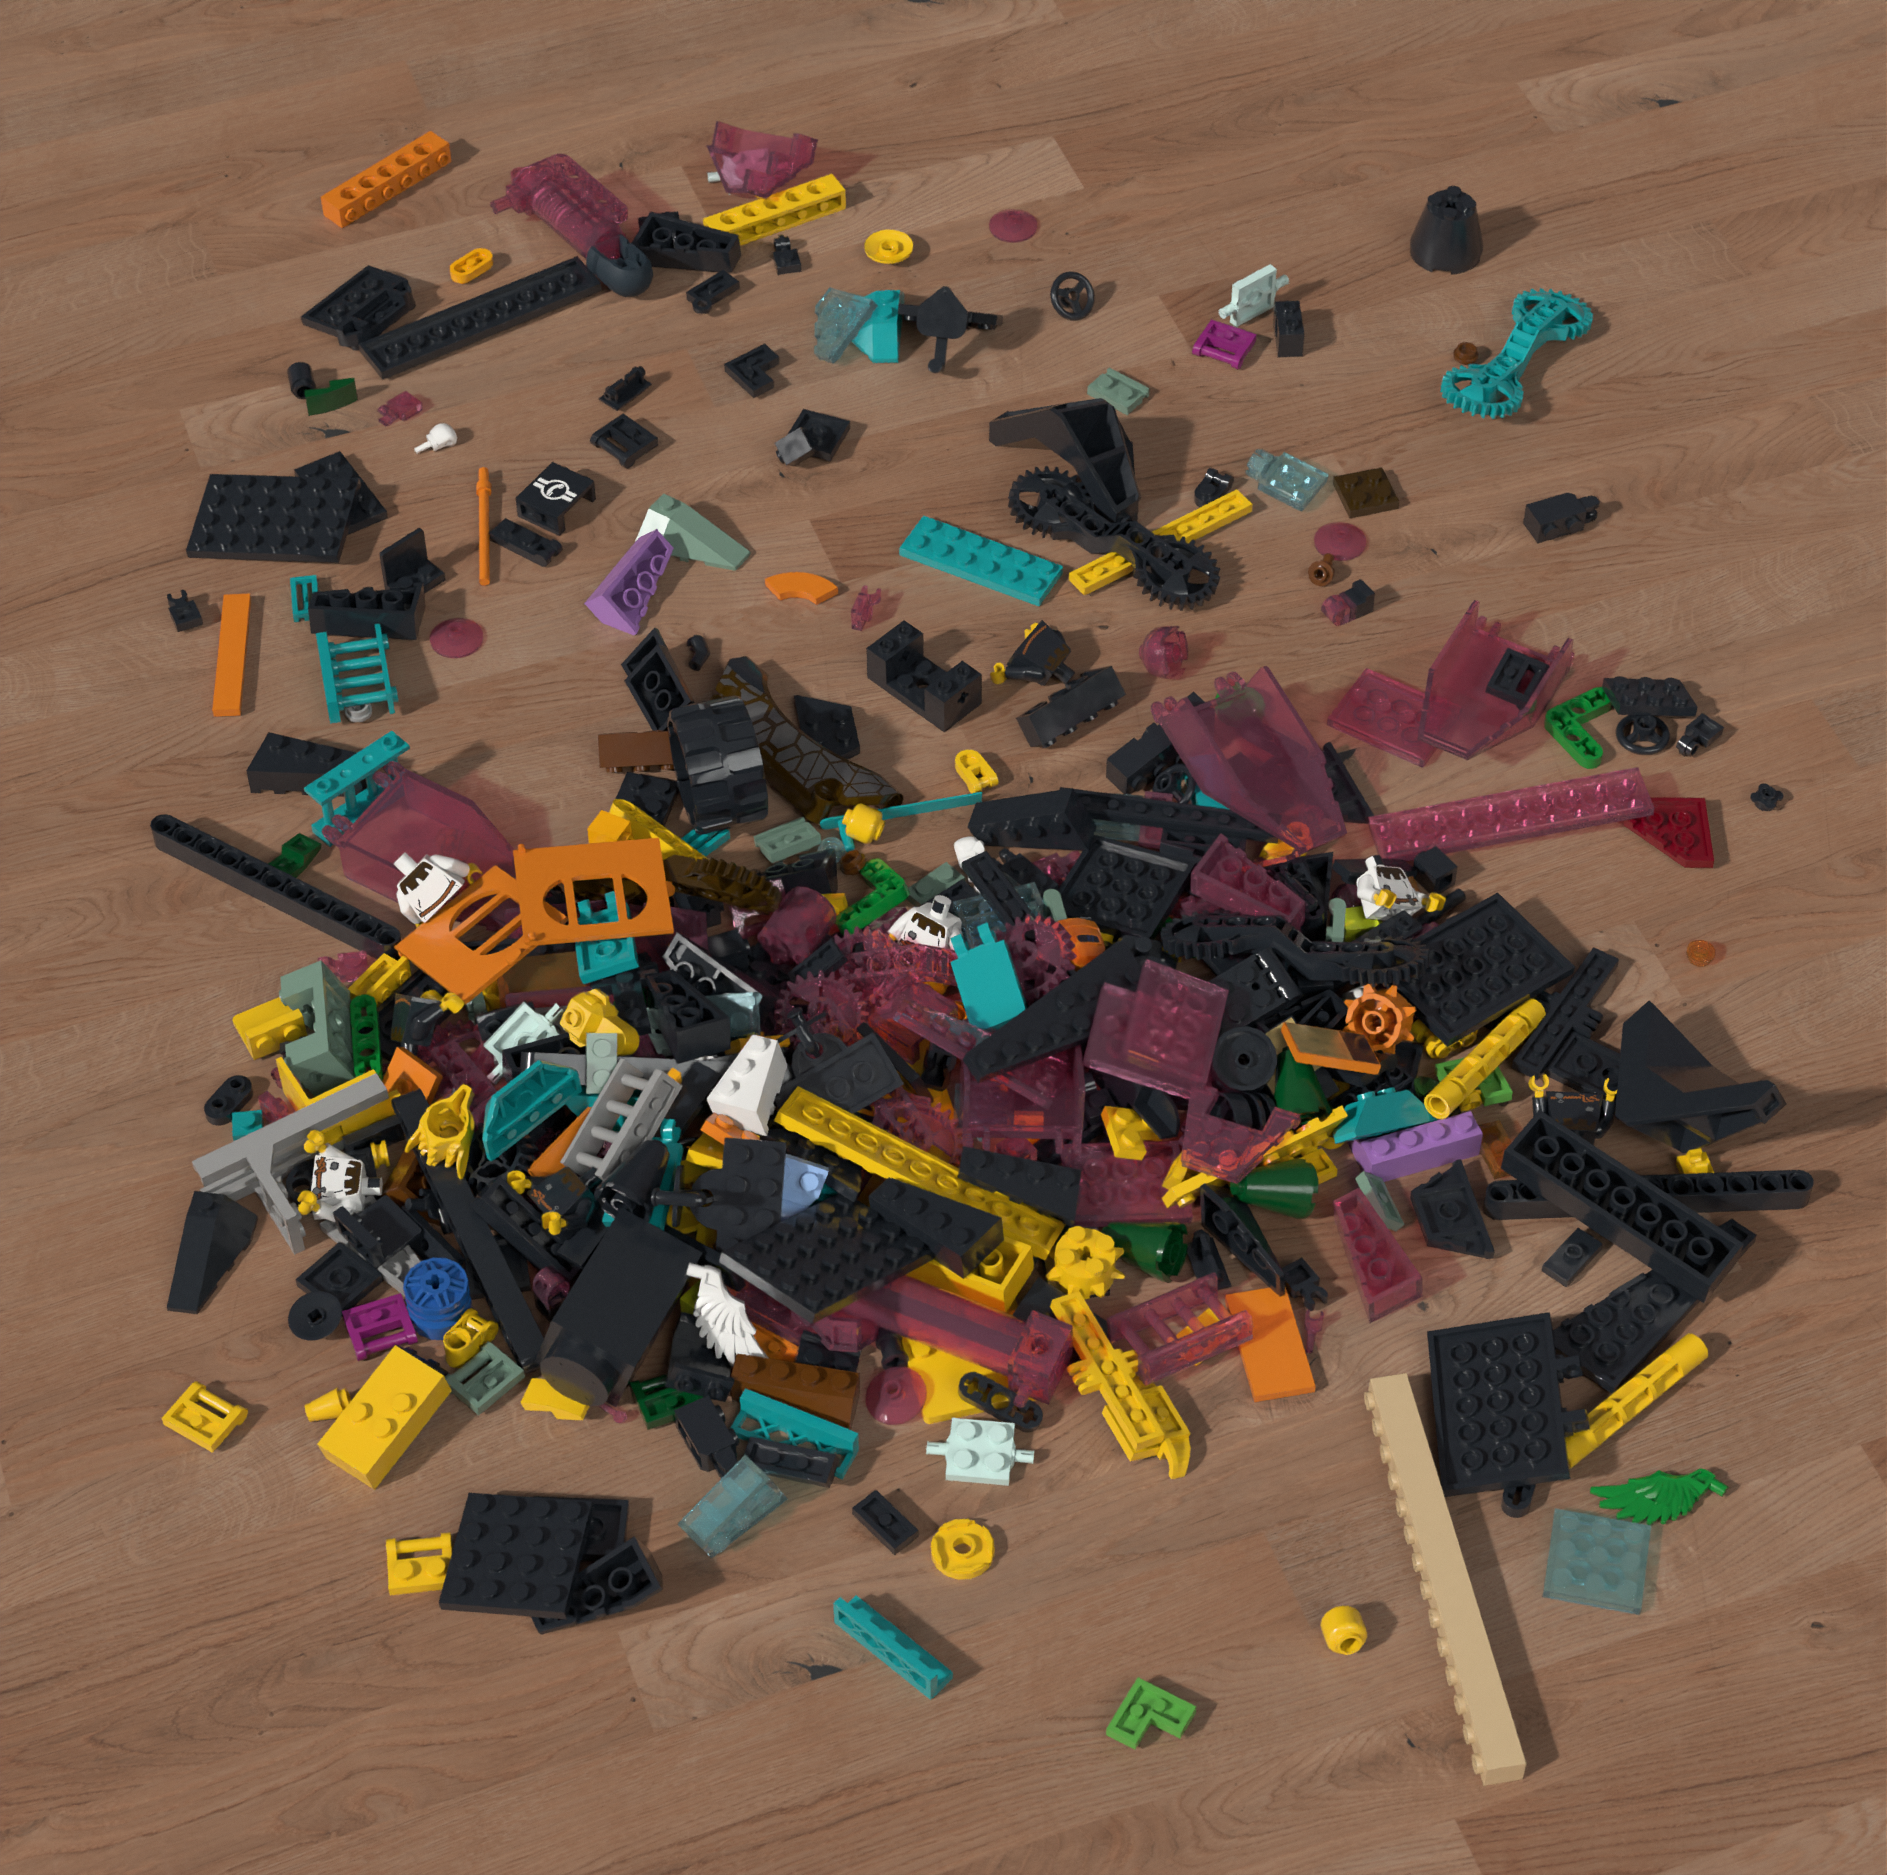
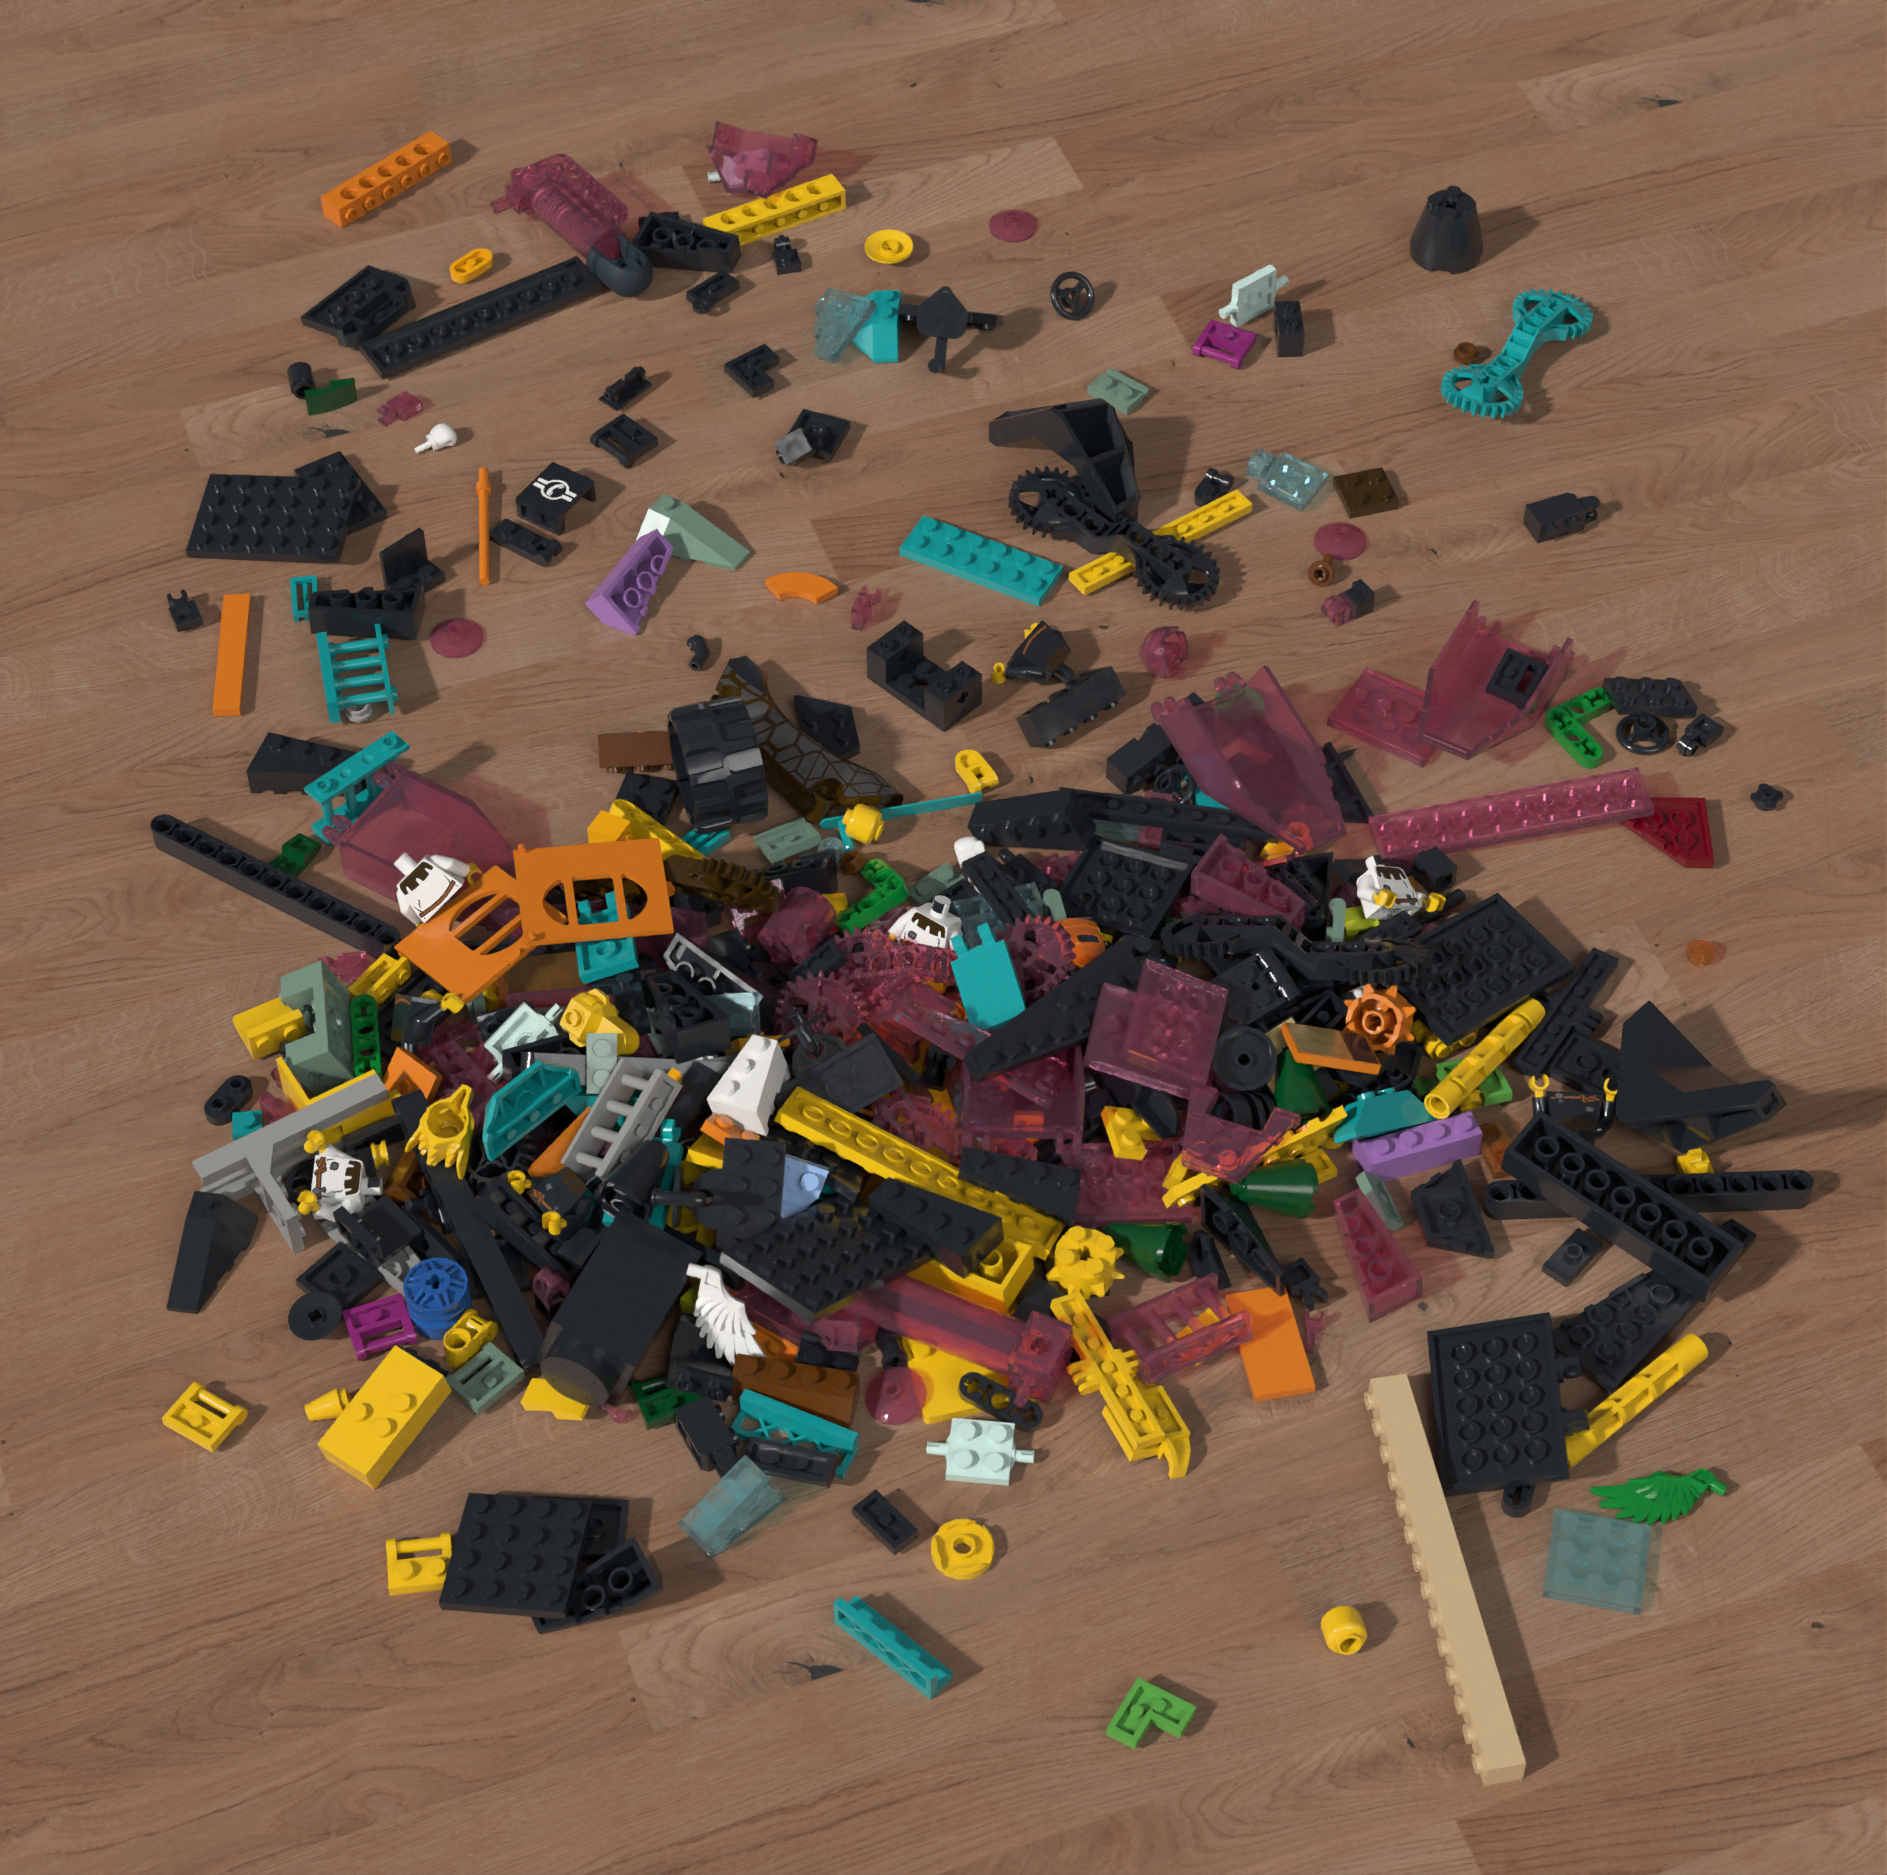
(655, 680): black slope -> none

